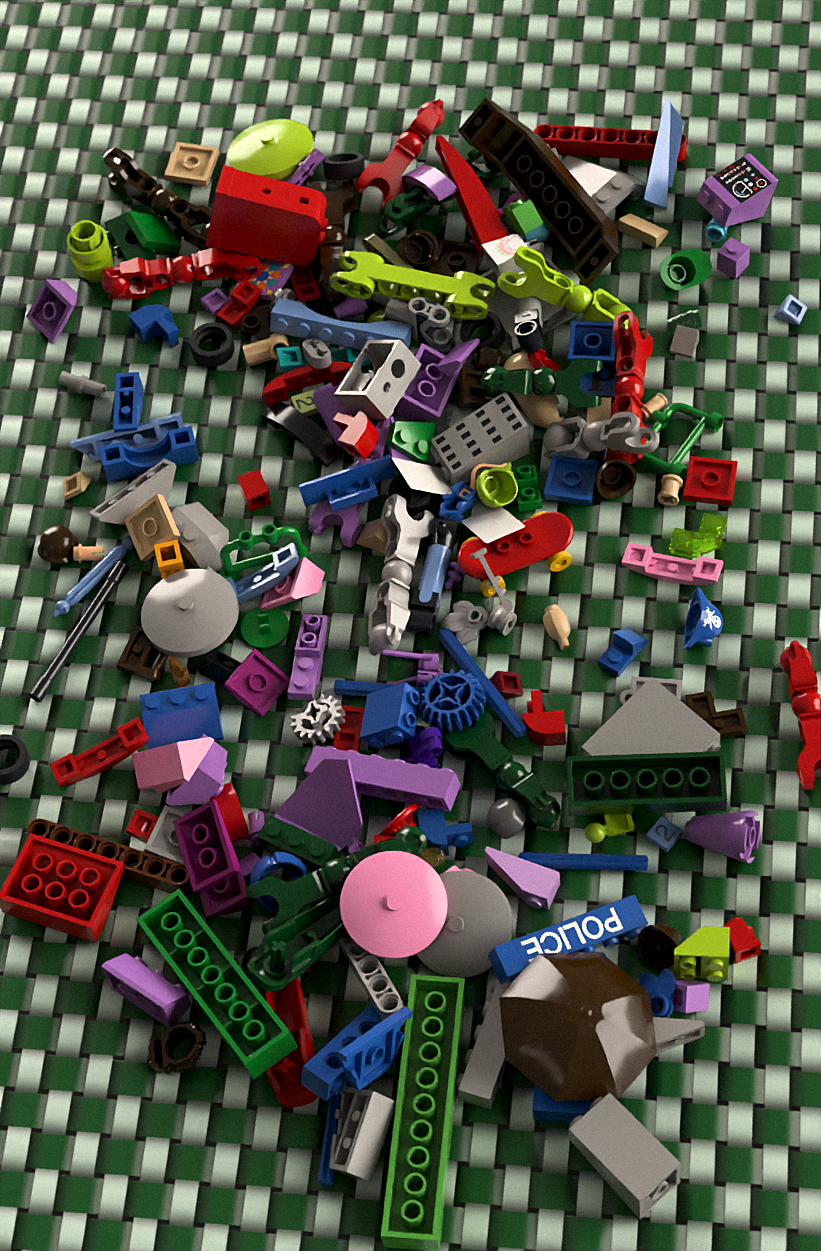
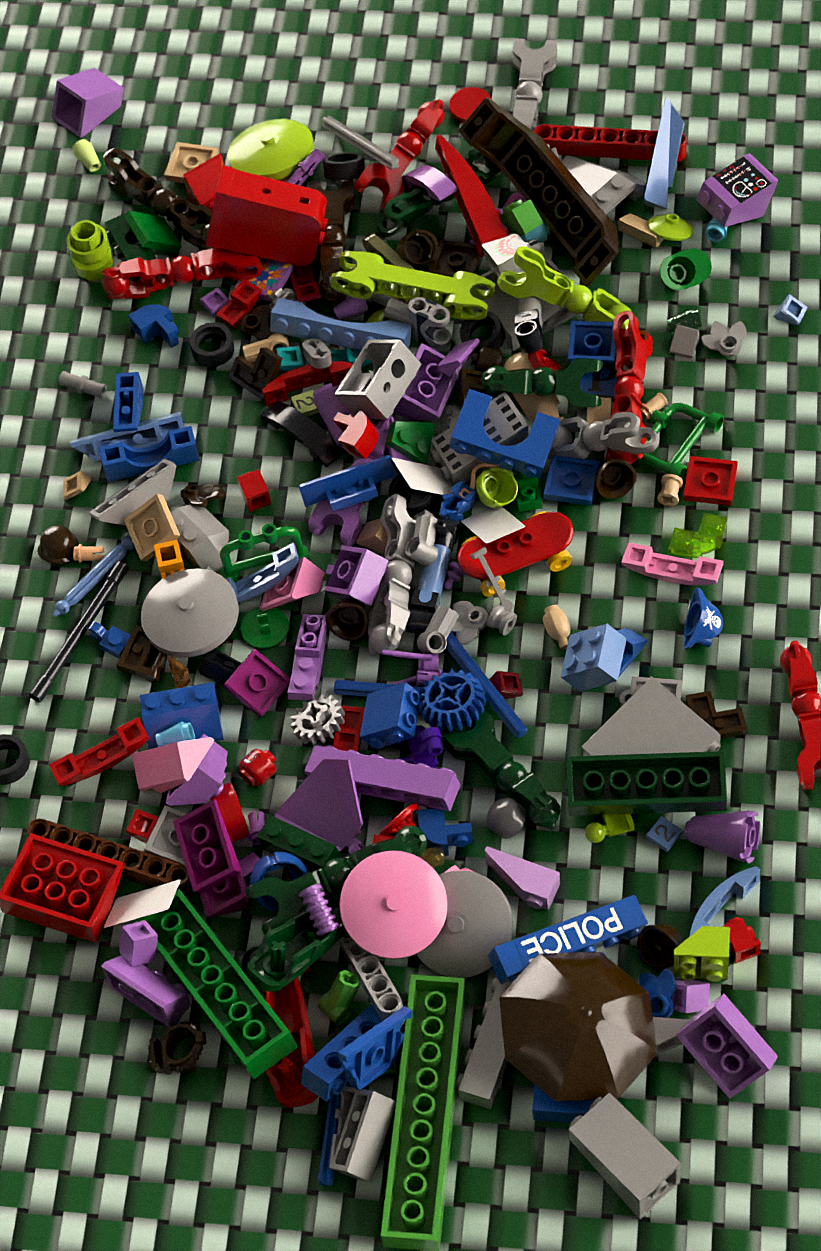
(52, 308): medium lavender slope -> none
(85, 100): none -> medium lavender slope
(86, 155): none -> yellowish green cone
(112, 641): none -> blue plate
(138, 943): none -> medium lavender panel
(142, 903): none -> white sticker
(176, 733): none -> medium azure cone
(200, 495): none -> dark brown plate
(203, 181): none -> red slope
(257, 767): none -> red head
(258, 375): none -> dark brown plate
(318, 909): none -> medium lavender piece
(338, 999): none -> bright green piece
(347, 620): none -> dark brown helmet
(356, 575): none -> medium lavender hinge
(360, 142): none -> light grey axle
(422, 546): none -> light grey piece
(439, 629): none -> light grey piece
(466, 101): none -> red tile
(526, 457): none -> blue arch
(532, 66): none -> light grey piece
(544, 727): red brick -> none
(587, 861): blue axle -> none
(593, 657): none -> medium blue brick
(670, 227): none -> lime dish
(725, 339): none -> light grey plate
(727, 1046): none -> medium lavender slope
(733, 258): medium lavender brick -> none
(739, 884): none -> medium blue slope

